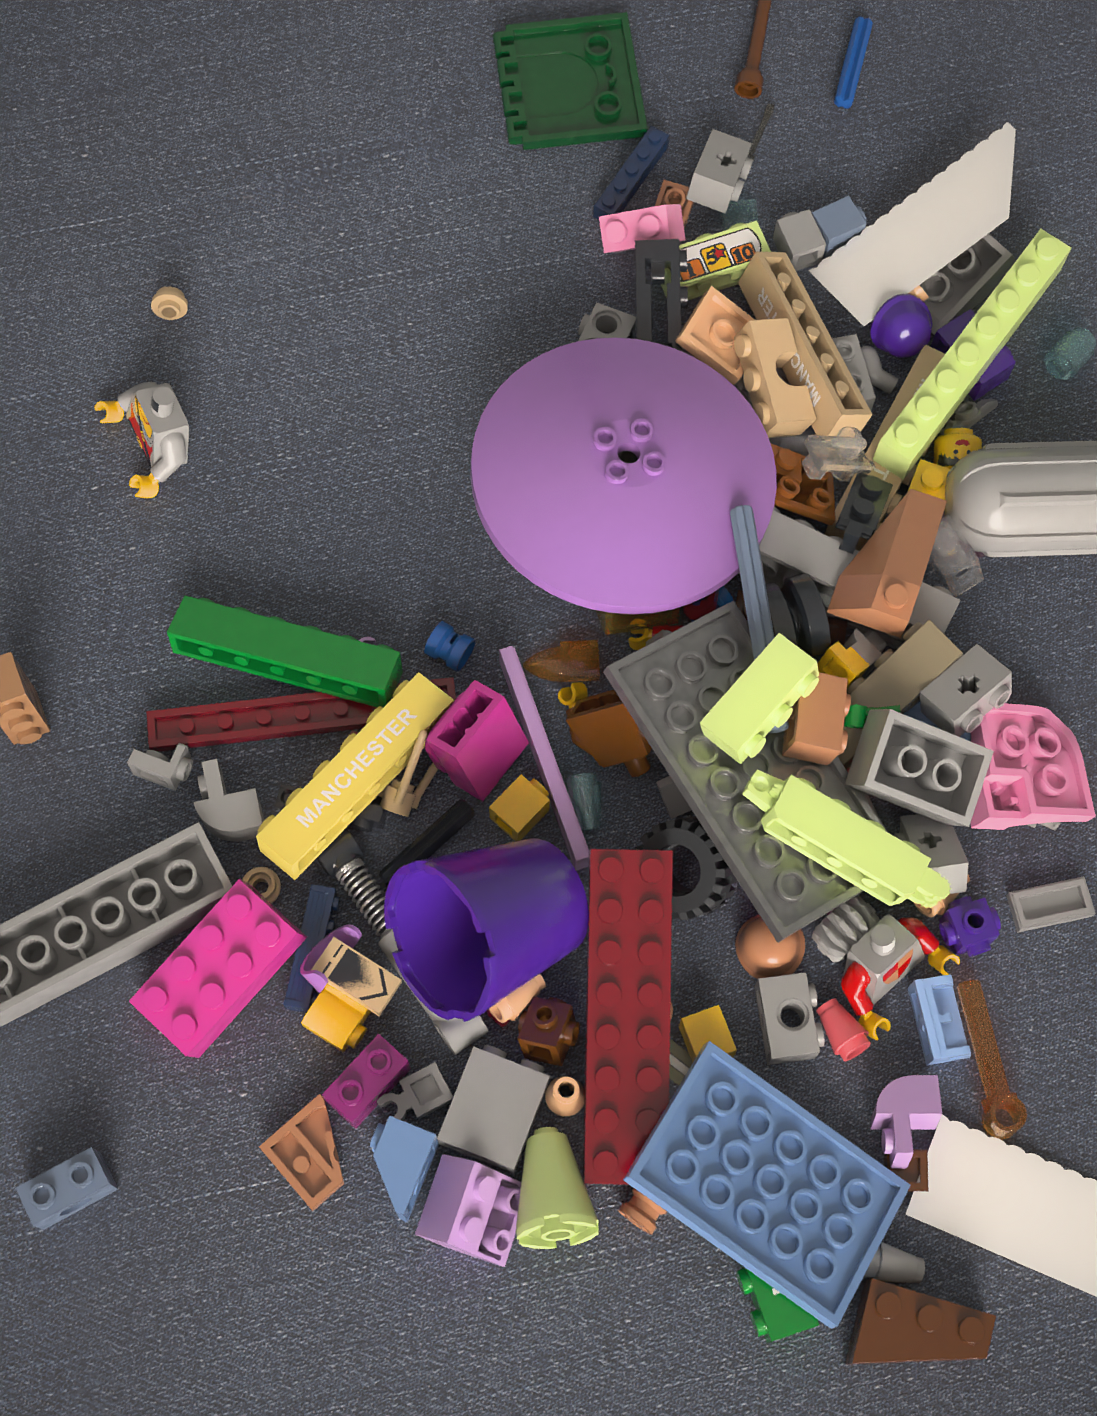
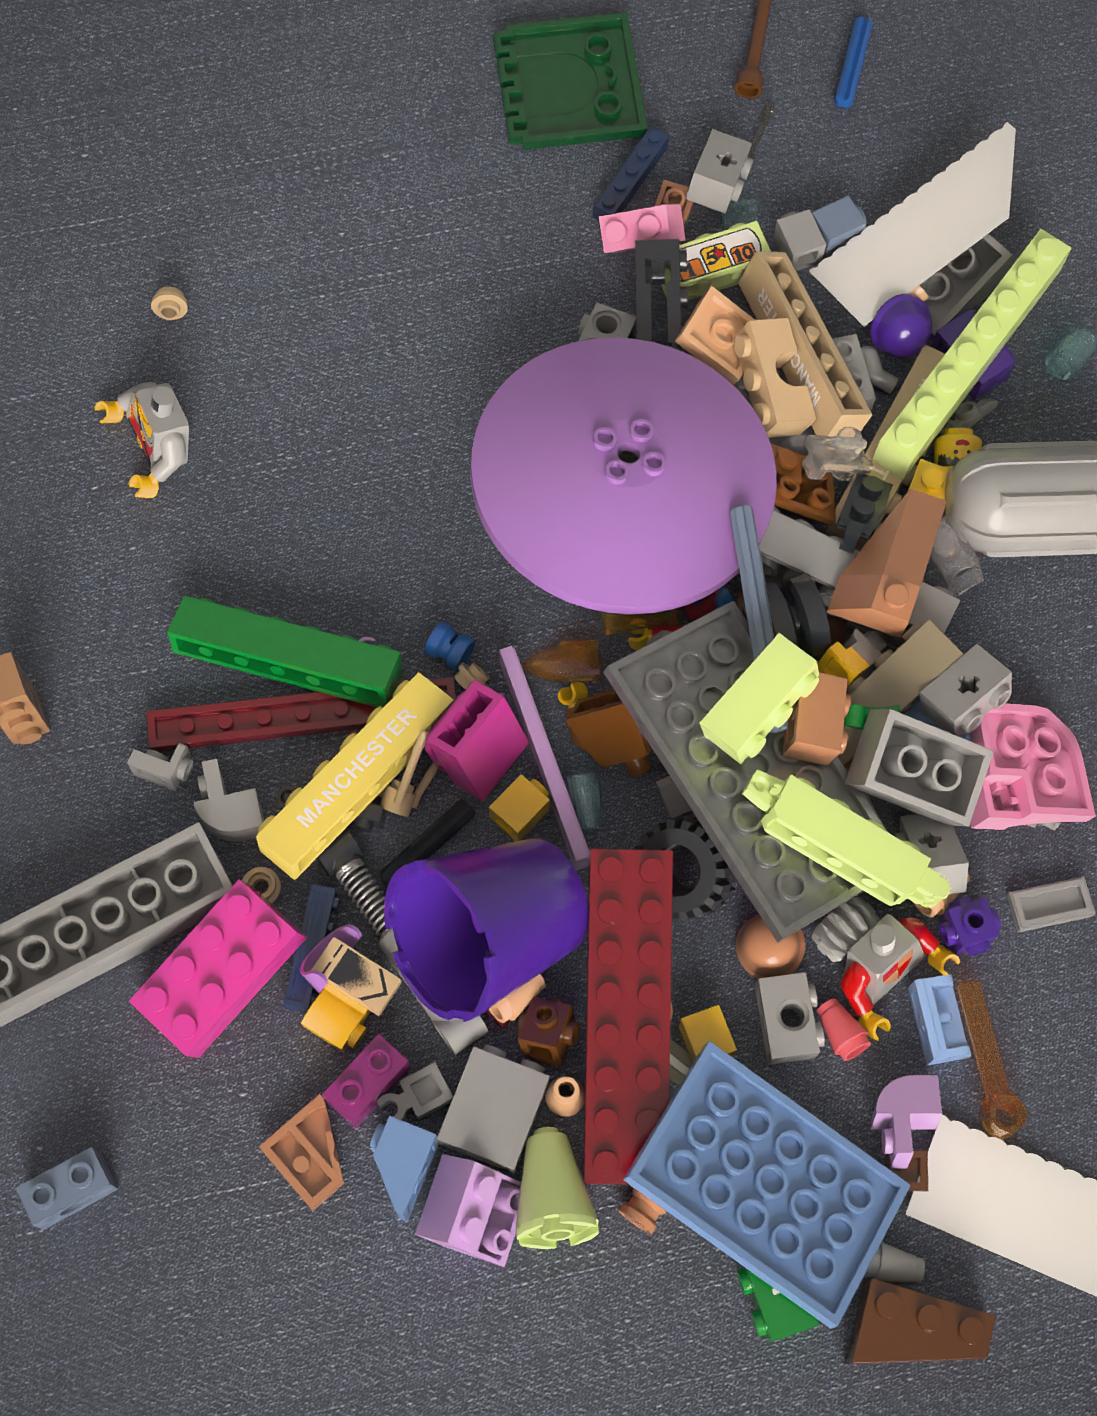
(470, 673): none -> tan plate

